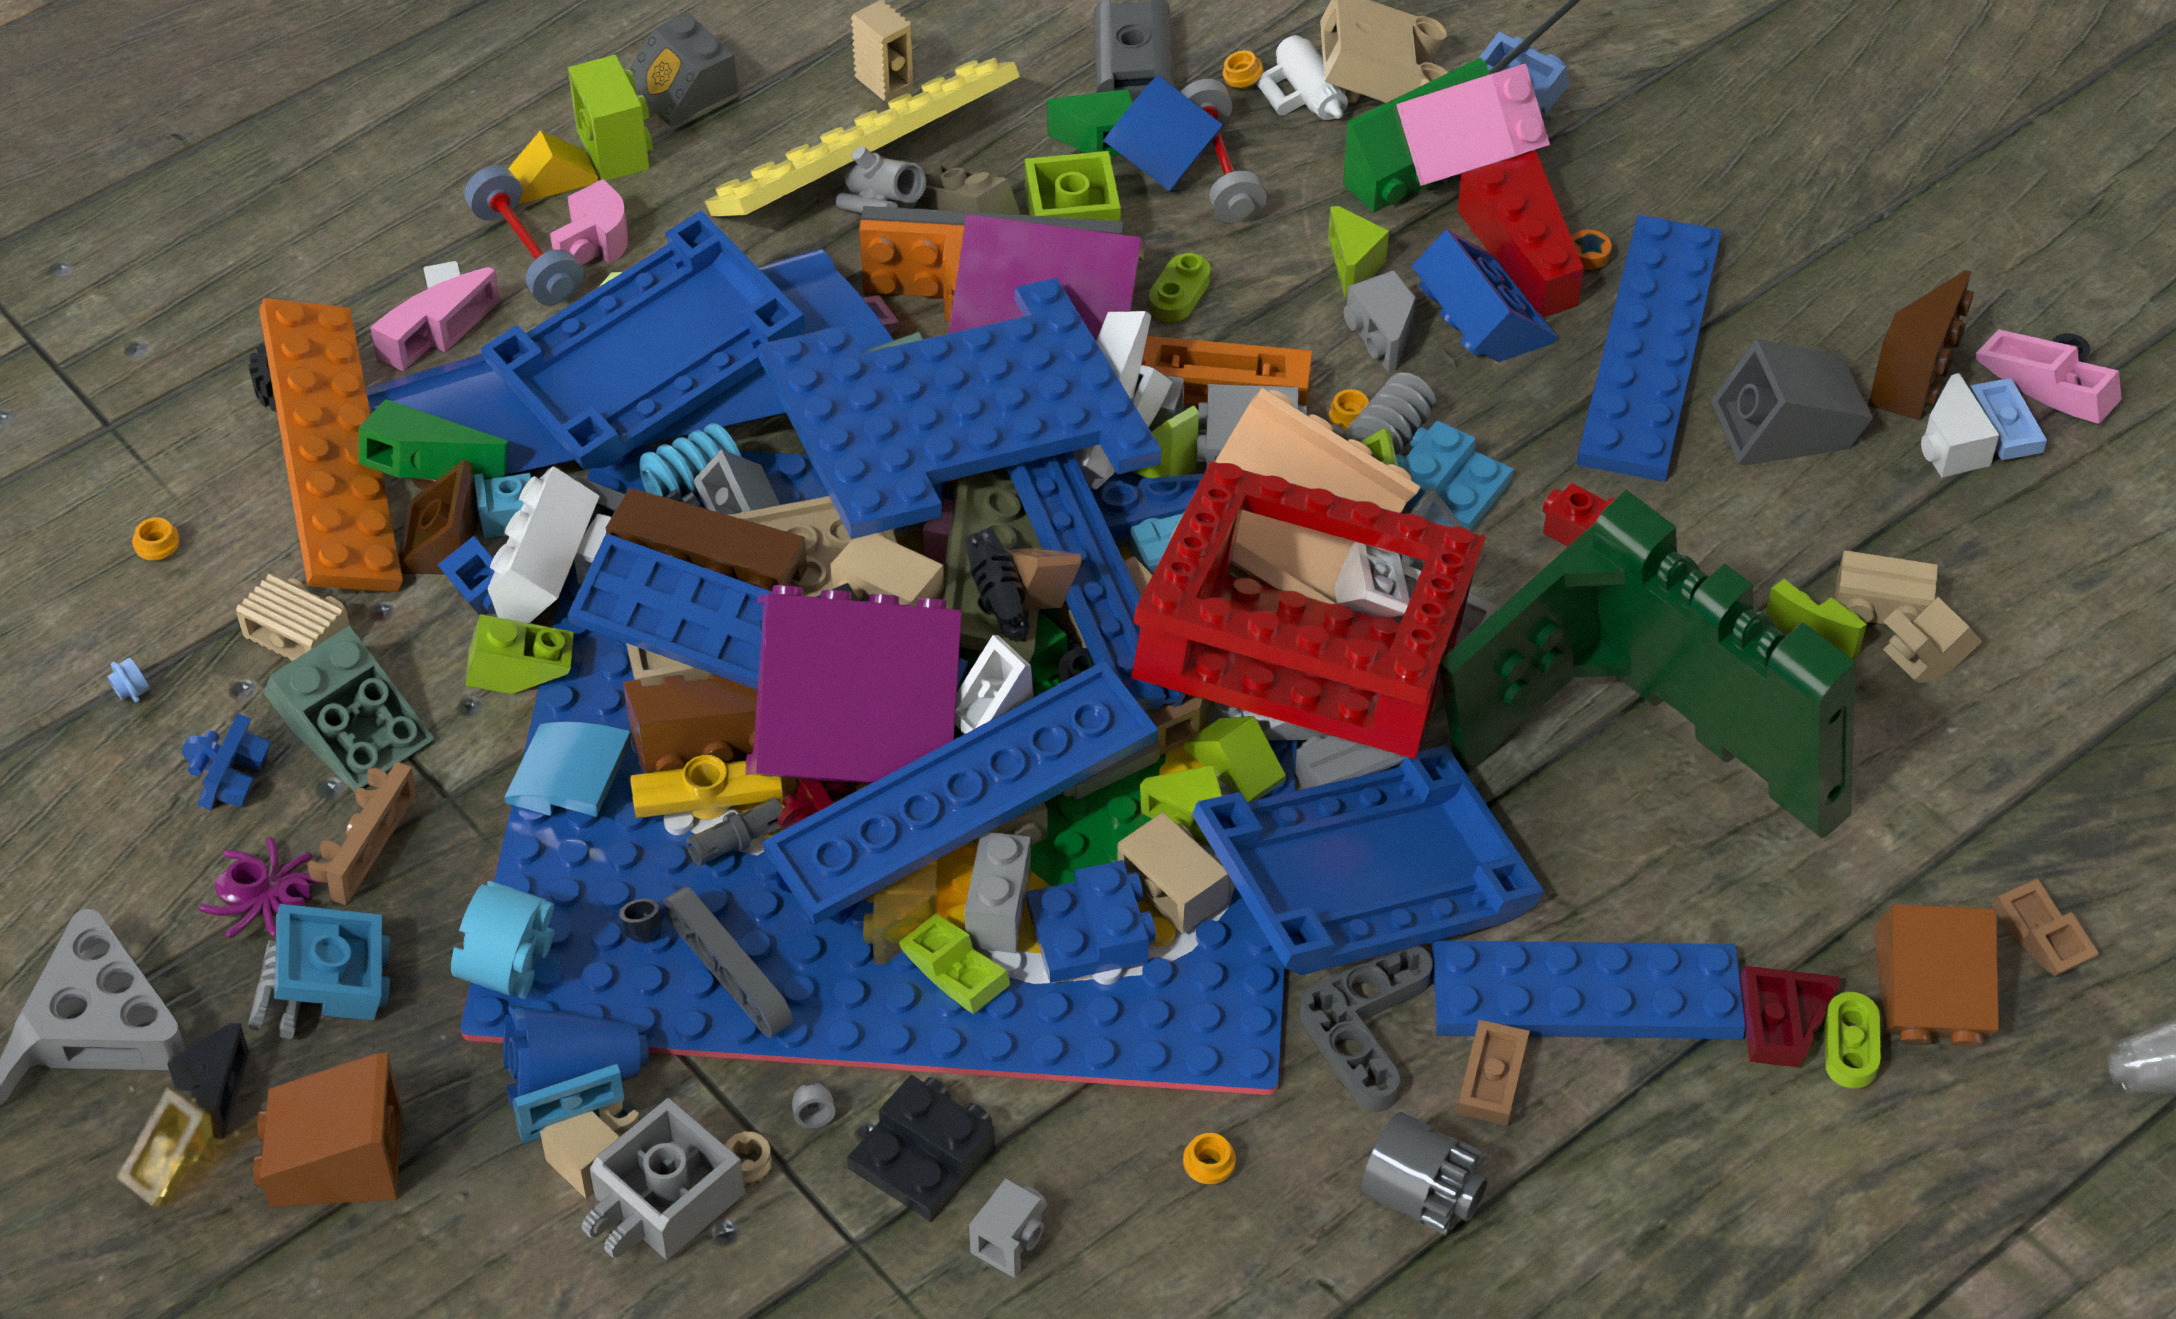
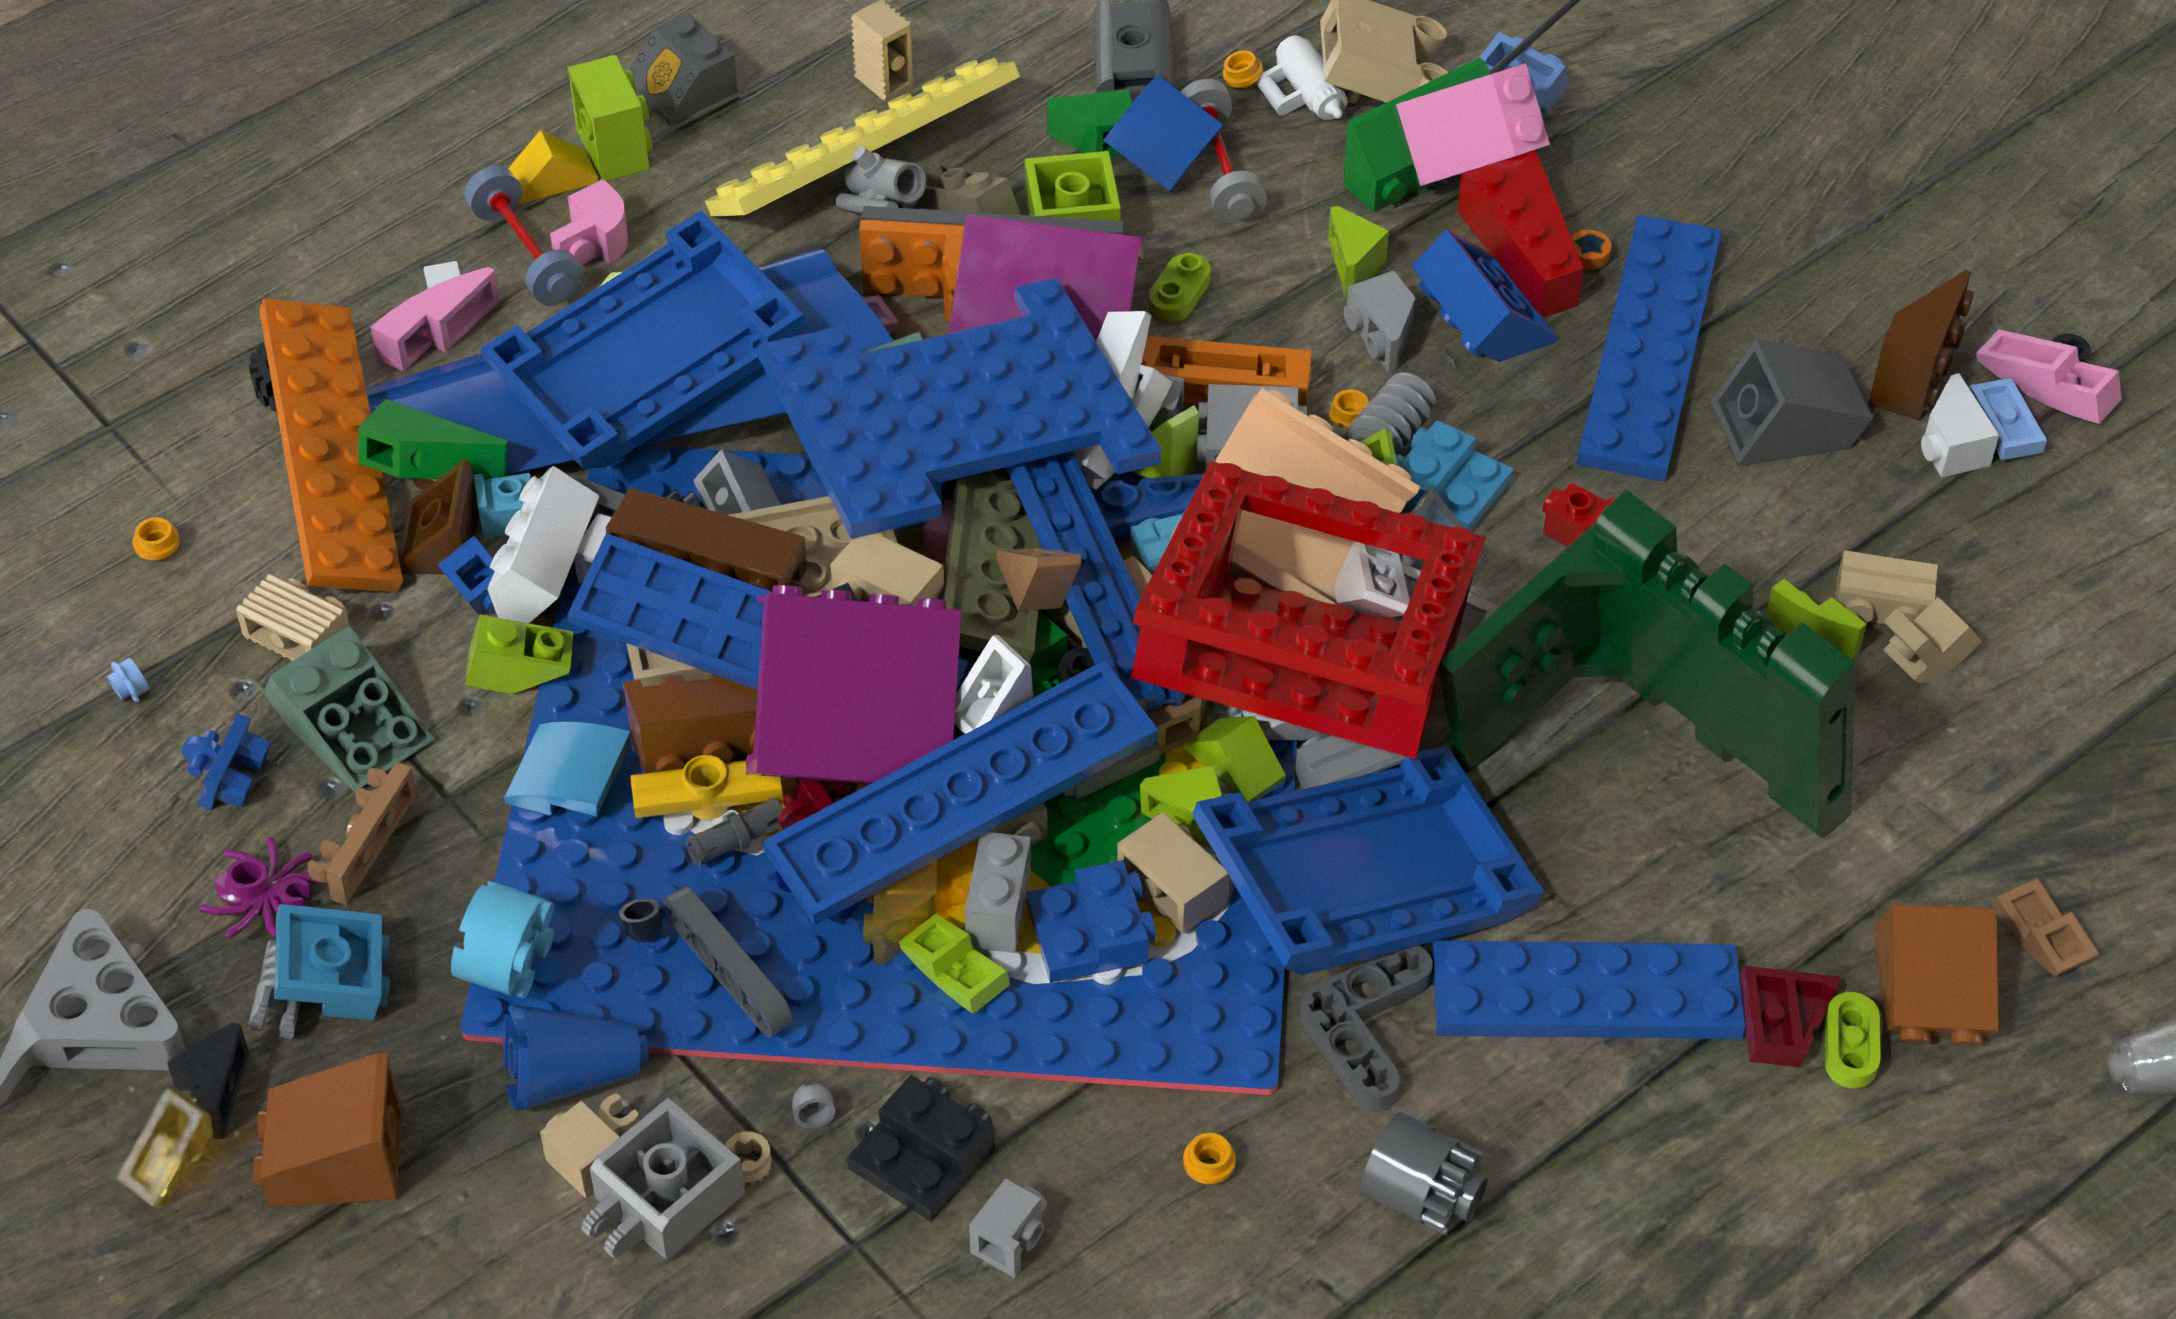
(566, 1101): dark azure slope -> none
(684, 460): medium azure piece -> none
(998, 583): black hinge -> none
(1493, 1072): medium nougat plate -> none

